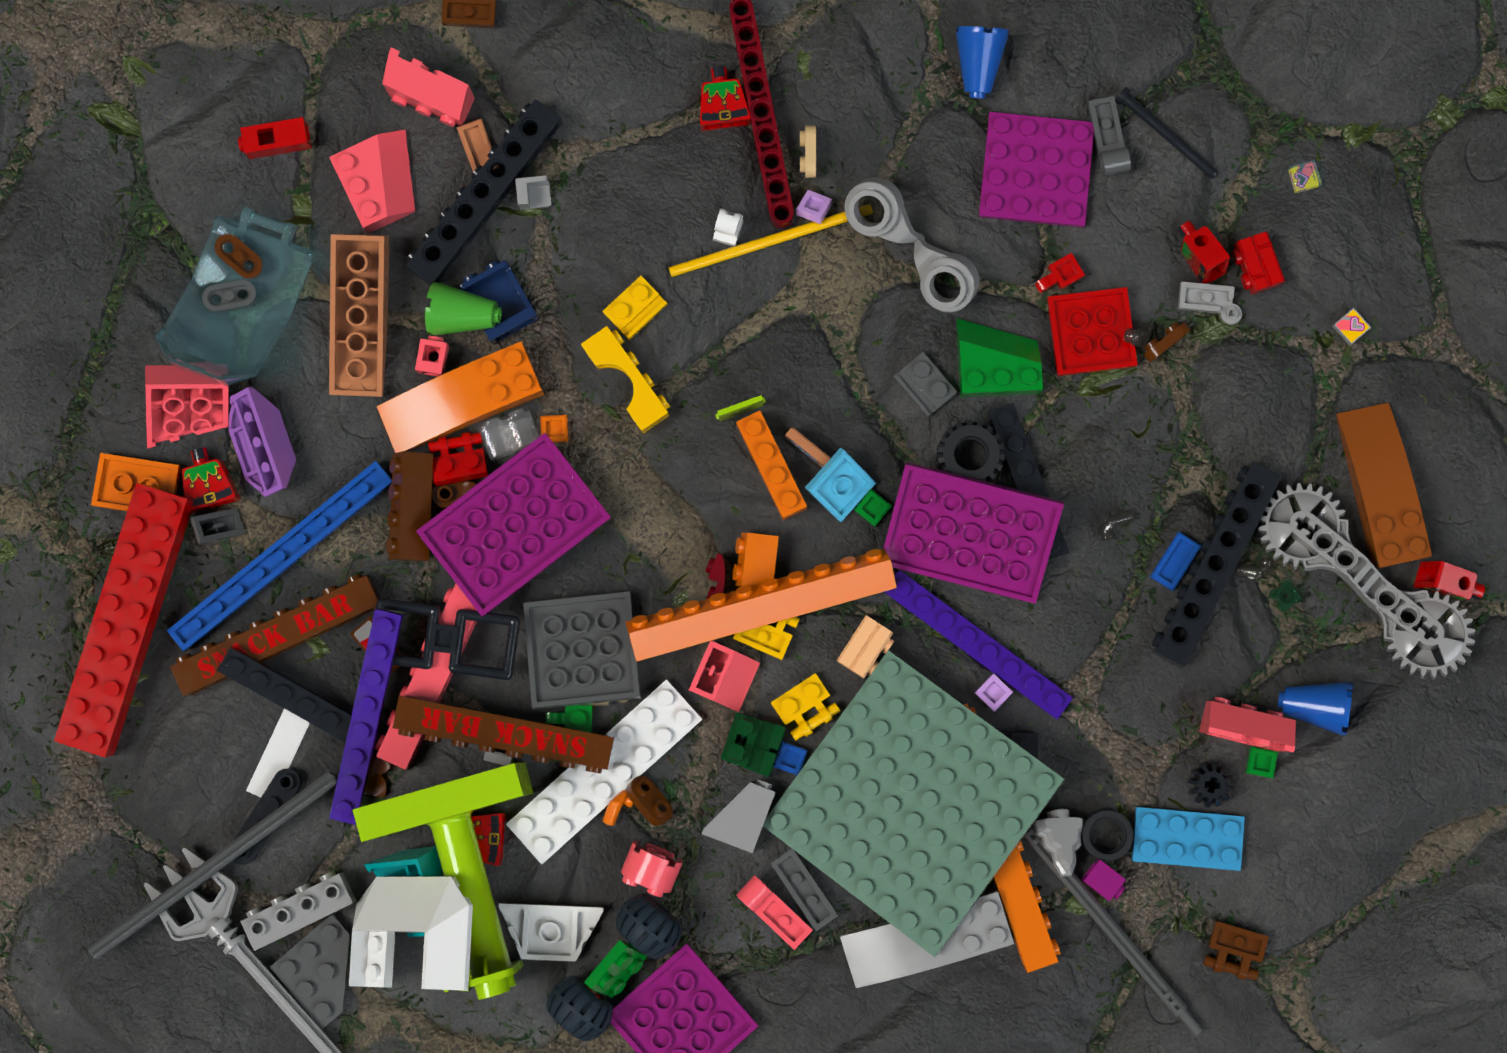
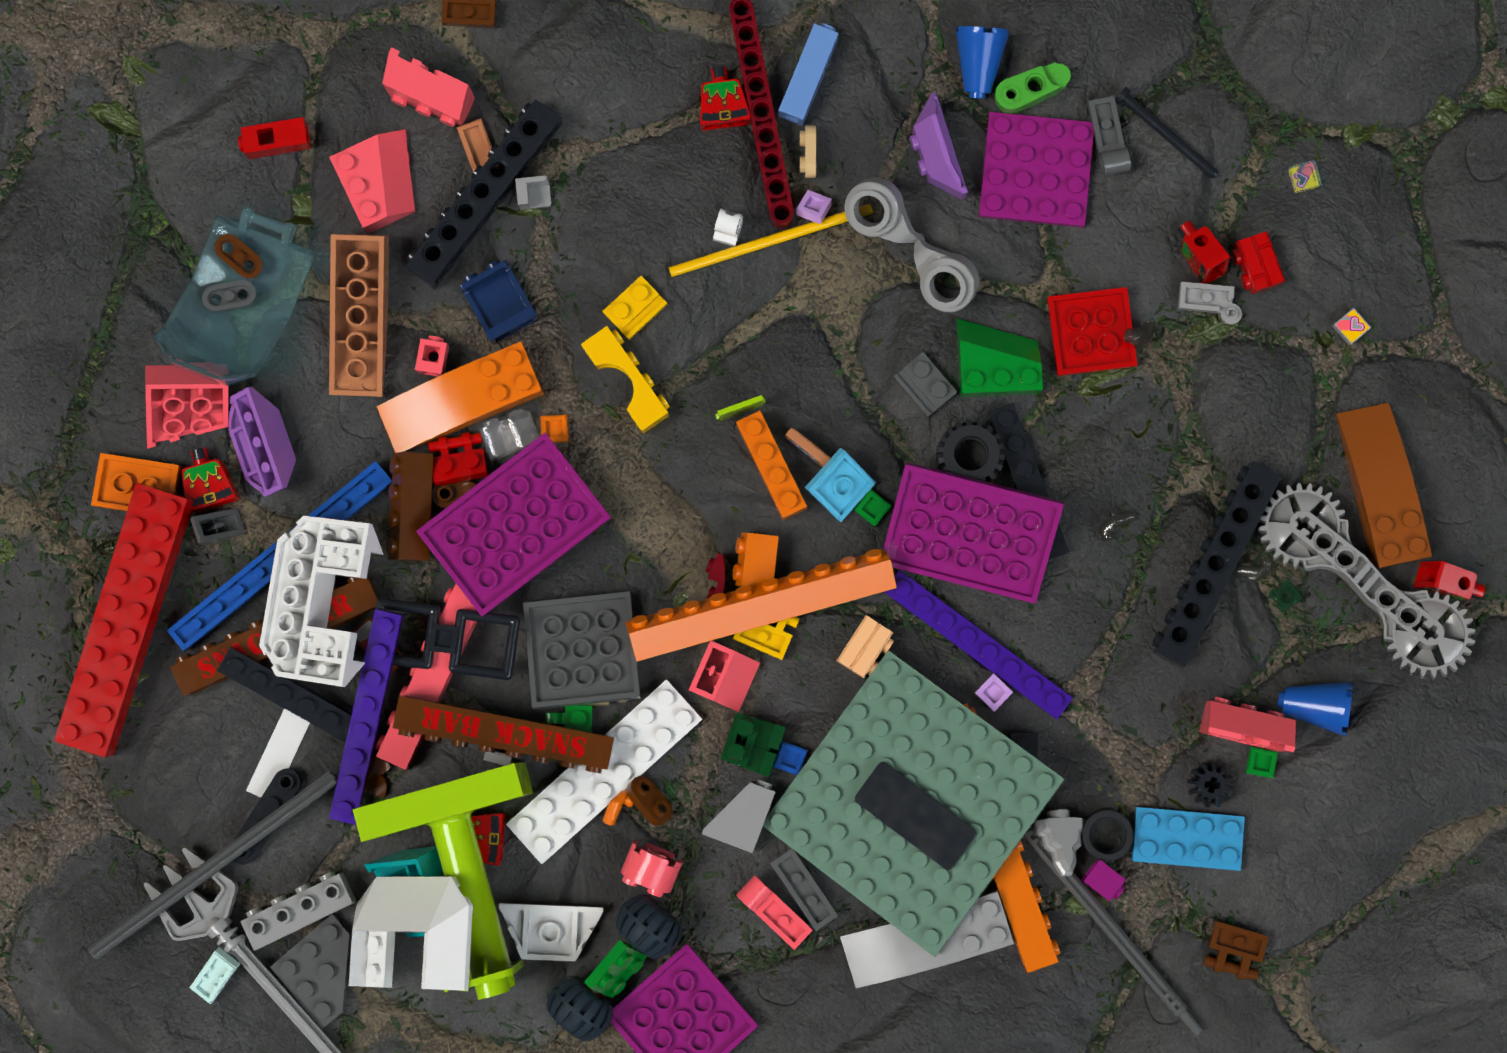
(214, 975): none -> light aqua plate
(301, 598): none -> white slope
(458, 311): bright green cone -> none
(799, 700): yellow plate -> none
(808, 73): none -> medium blue brick
(915, 816): none -> black piece
(936, 150): none -> medium lavender wedge
(1051, 79): none -> bright green piece
(1063, 273): red plate -> none
(1174, 334): reddish brown plate -> none
(1175, 561): blue tile -> none

